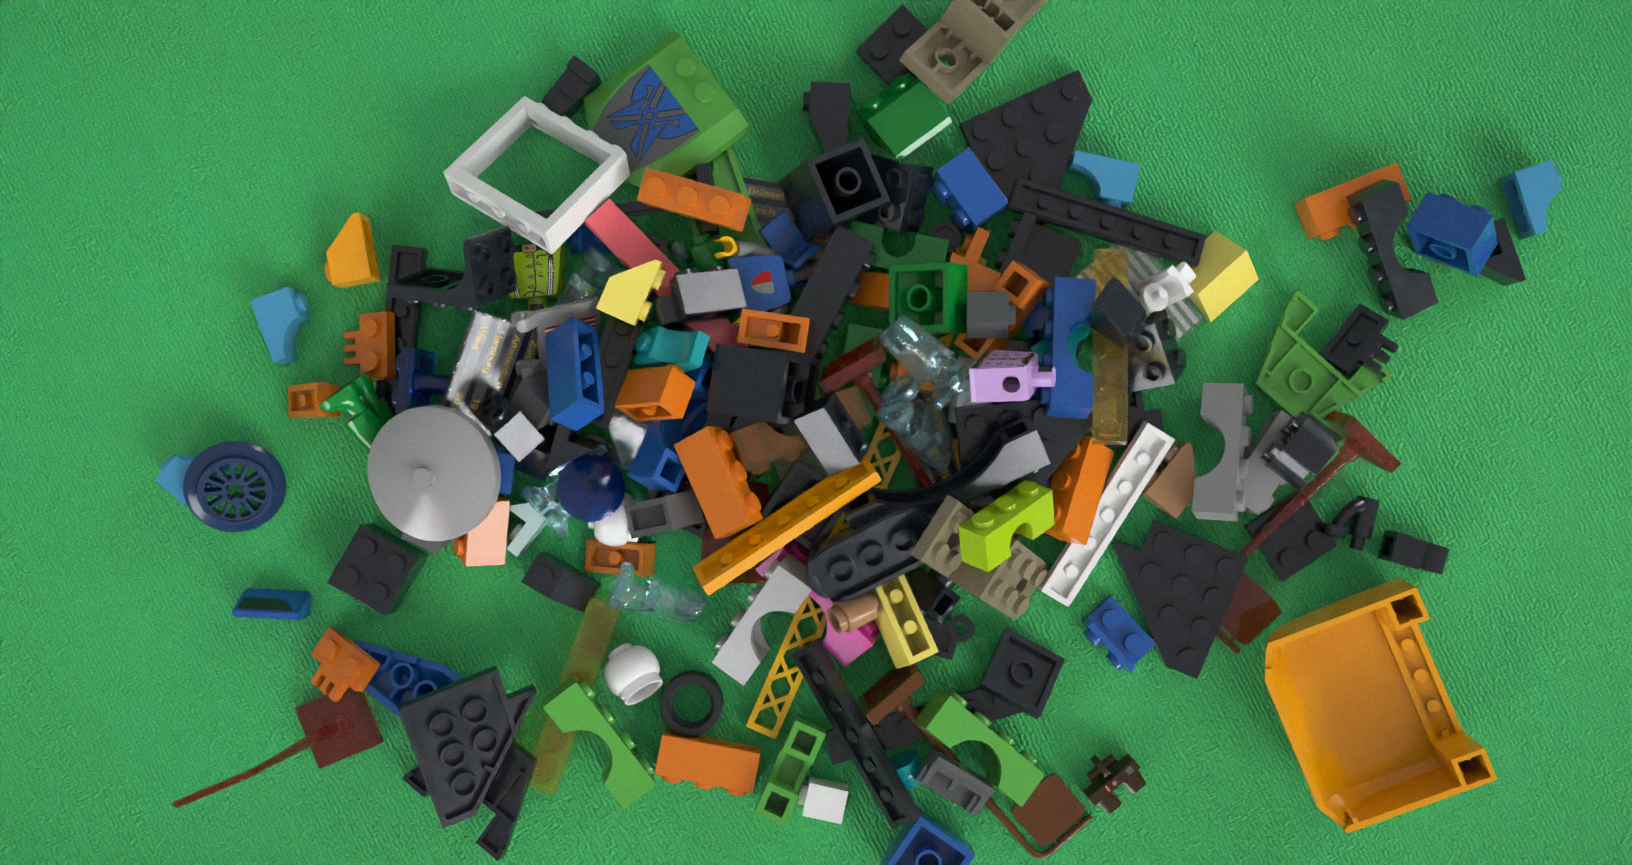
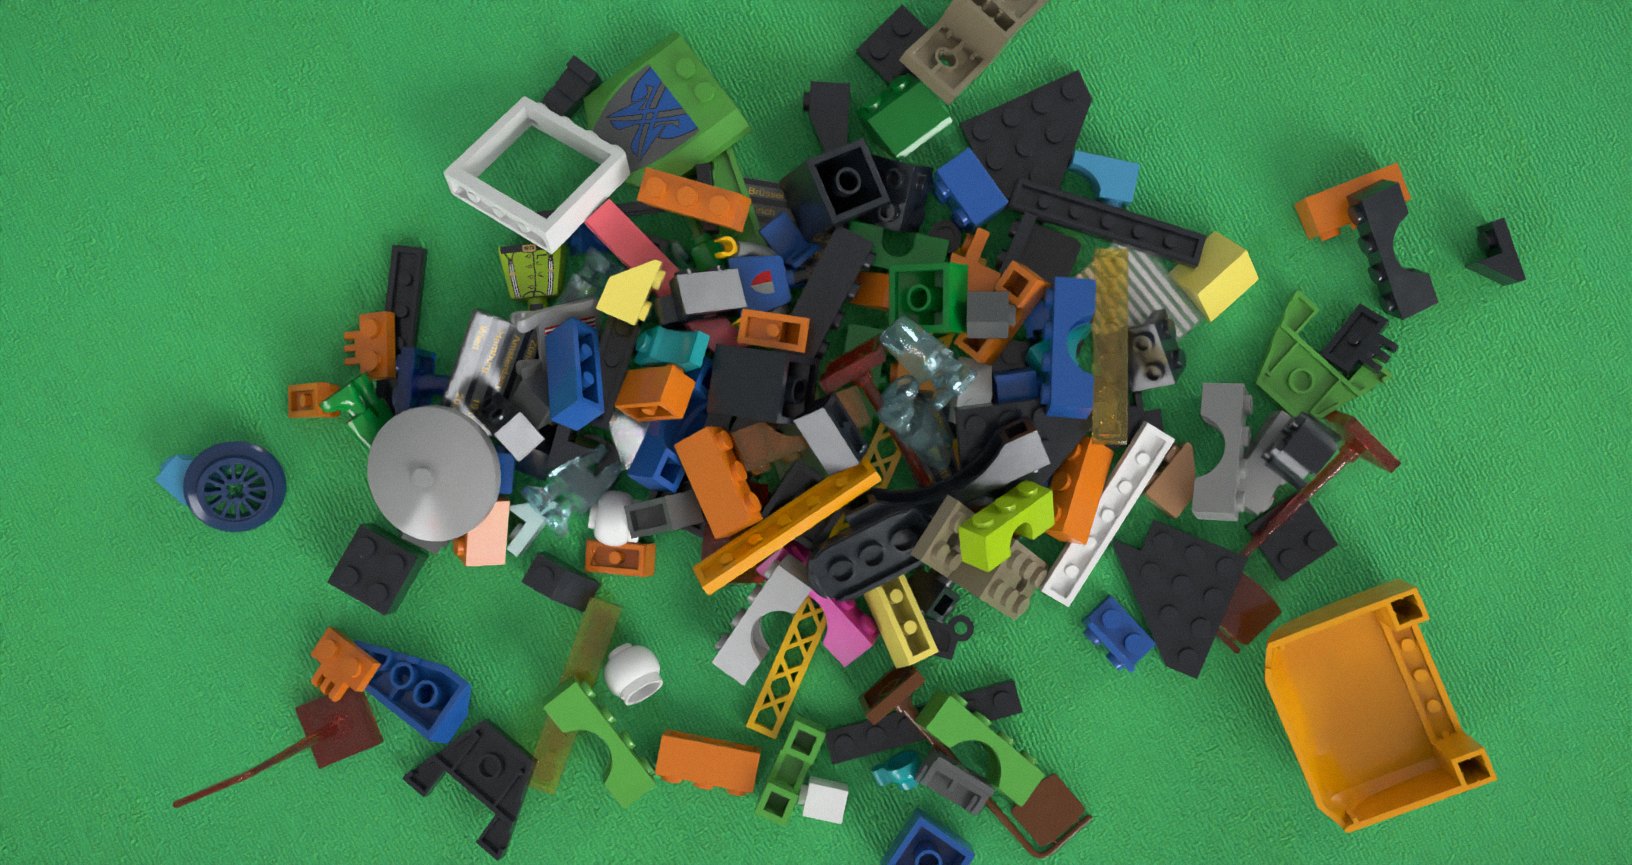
(273, 604): blue slope -> none
(280, 318): dark azure arch -> none
(352, 255): light orange slope -> none
(463, 738): black wing -> none
(486, 276): black bracket -> none
(585, 504): clear blue dish -> none
(654, 598): clear light blue piece -> none
(695, 728): black tyre -> none
(853, 613): medium nougat brick -> none
(856, 734): black plate -> none
(1008, 376): lavender torso -> none
(1021, 673): black plate -> none
(1108, 776): dark brown hips -> none
(1117, 314): black slope -> none
(1165, 287): white hips -> none
(1363, 516): black plant -> none
(1413, 552): black leg -> none
(1453, 233): blue brick -> none
(1529, 196): dark azure arch -> none

